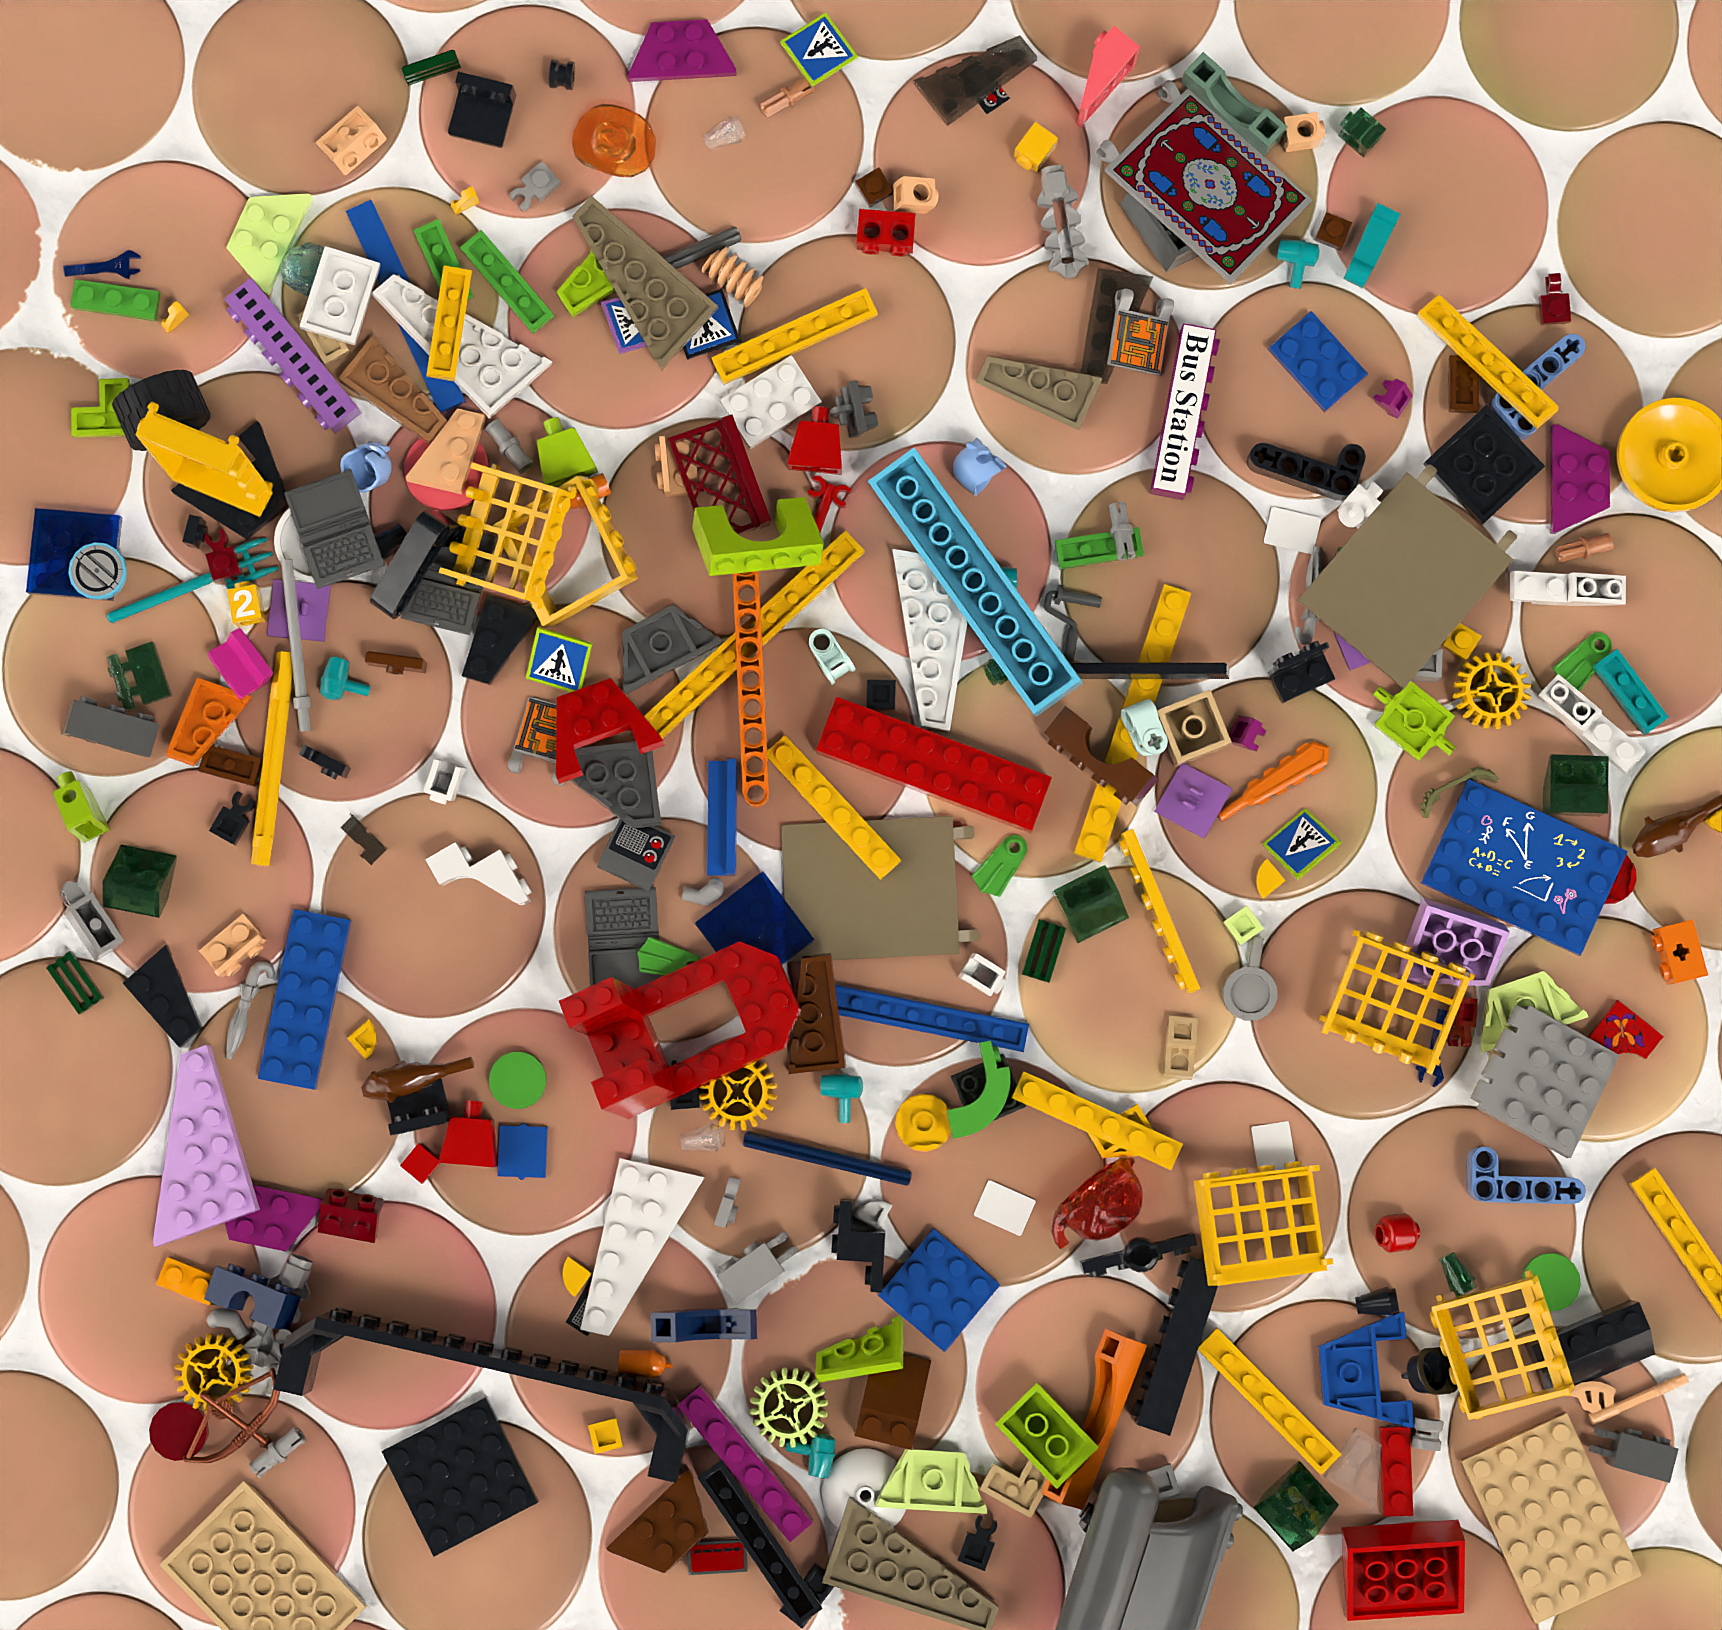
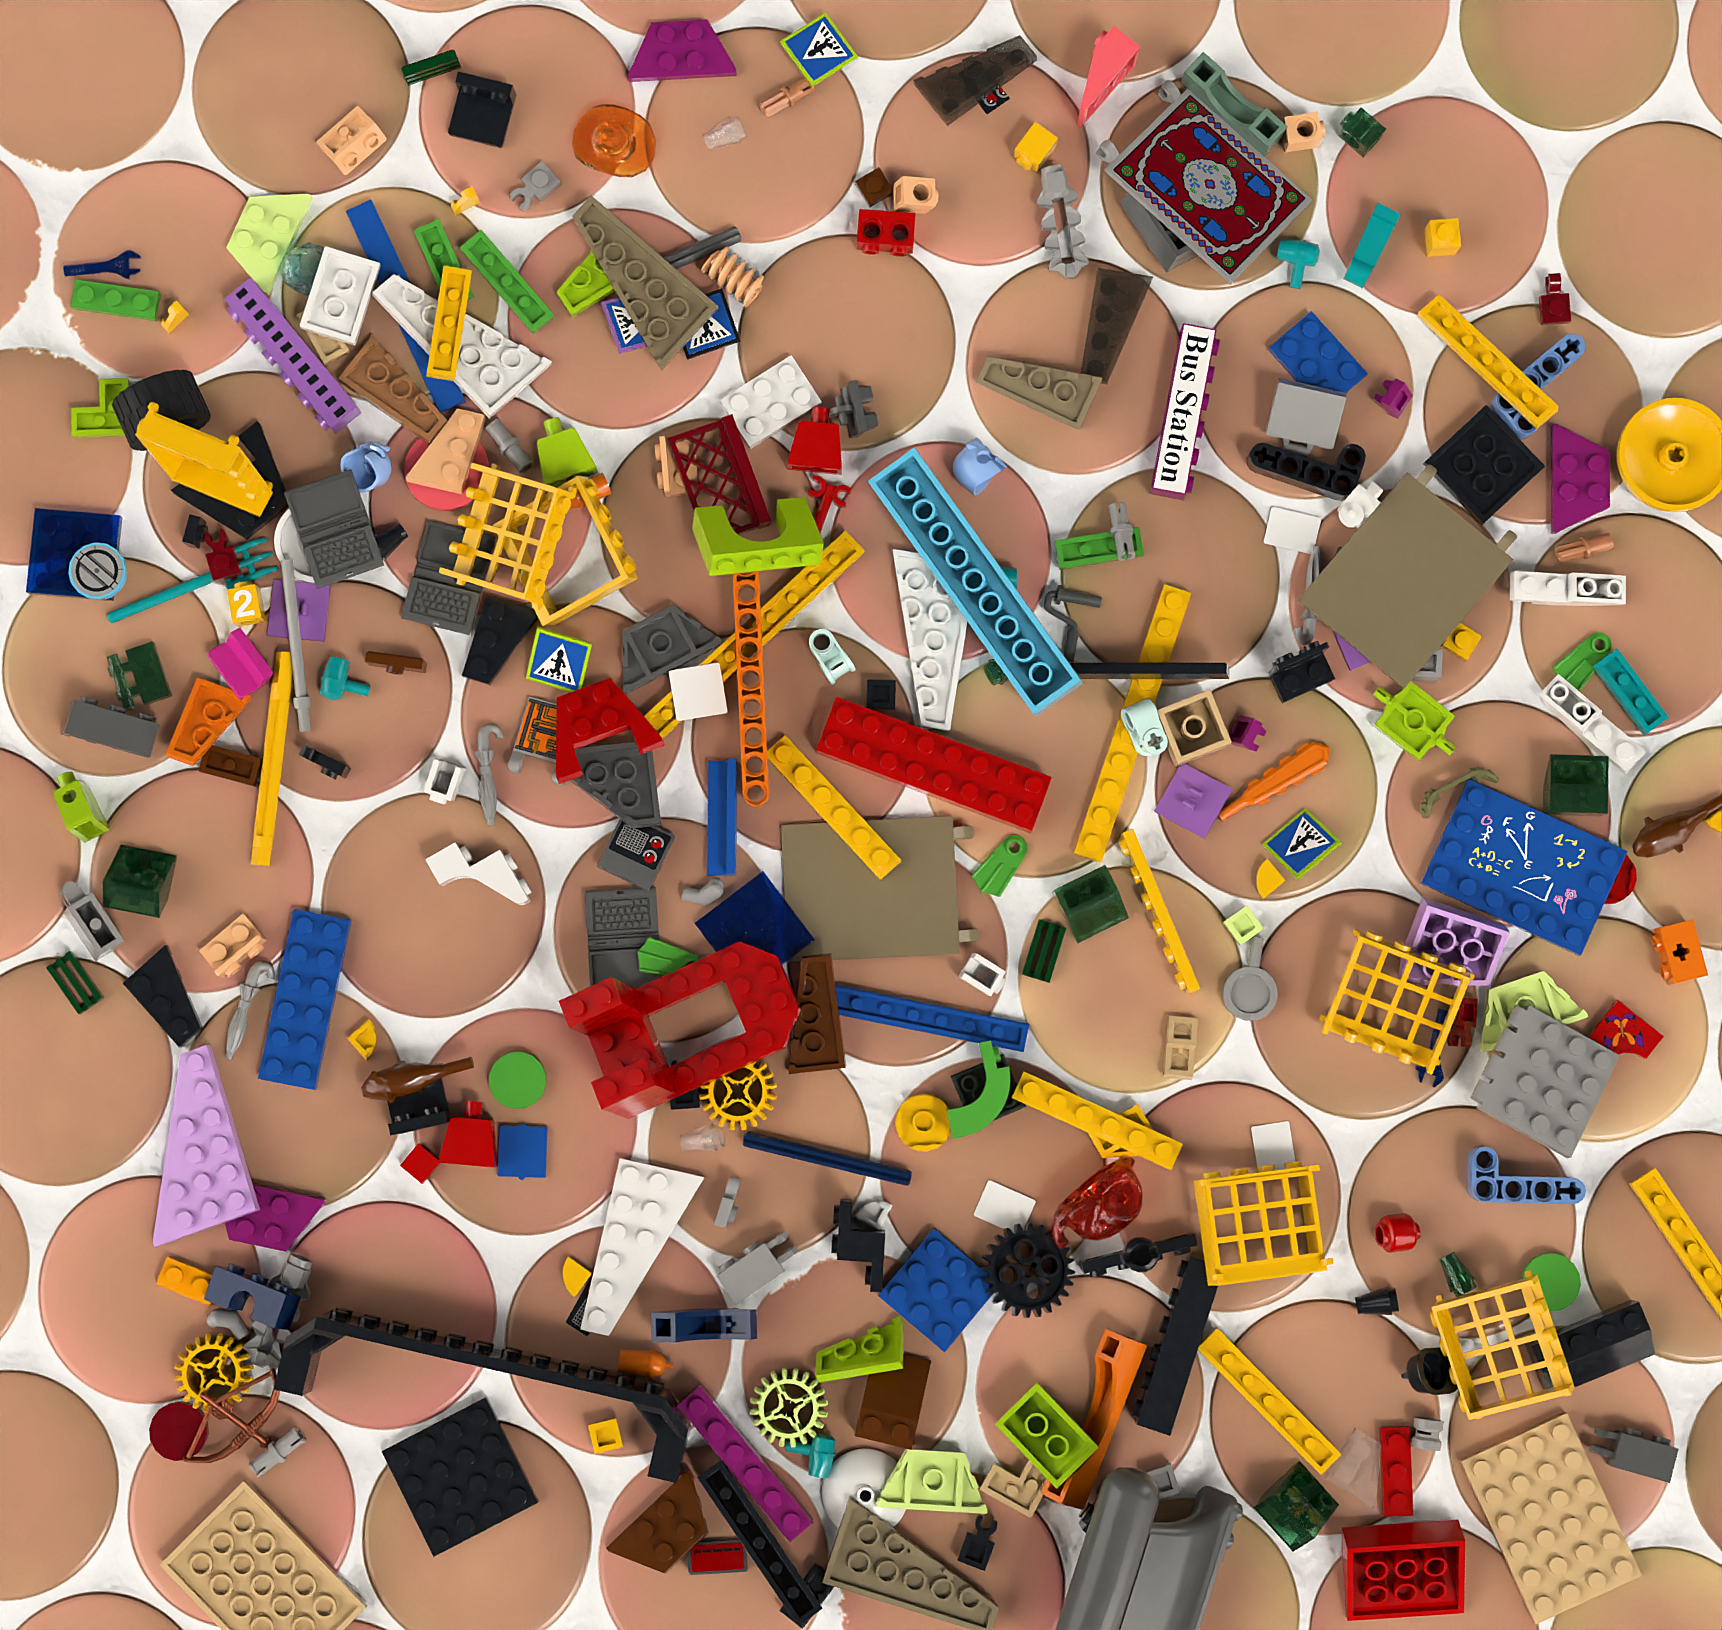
(231, 823): black plate -> none
(350, 1215): dark red bracket -> none
(368, 841): clear smoke piece -> none
(412, 560): black beam -> none
(487, 787): none -> light grey piece
(562, 74): black wheel -> none
(698, 691): none -> white sticker
(794, 336): yellow plate -> none
(842, 1087): teal piece -> none
(1015, 1293): none -> black gear
(1073, 735): reddish brown arch -> none
(1138, 337): flag -> none
(1305, 415): none -> light grey piece
(1333, 231): reddish brown plate -> none
(1352, 1375): blue wing -> none
(1442, 237): none -> yellow brick
(1462, 386): reddish brown plate -> none
(1490, 678): yellow gear -> none
(1610, 1408): light nougat piece -> none

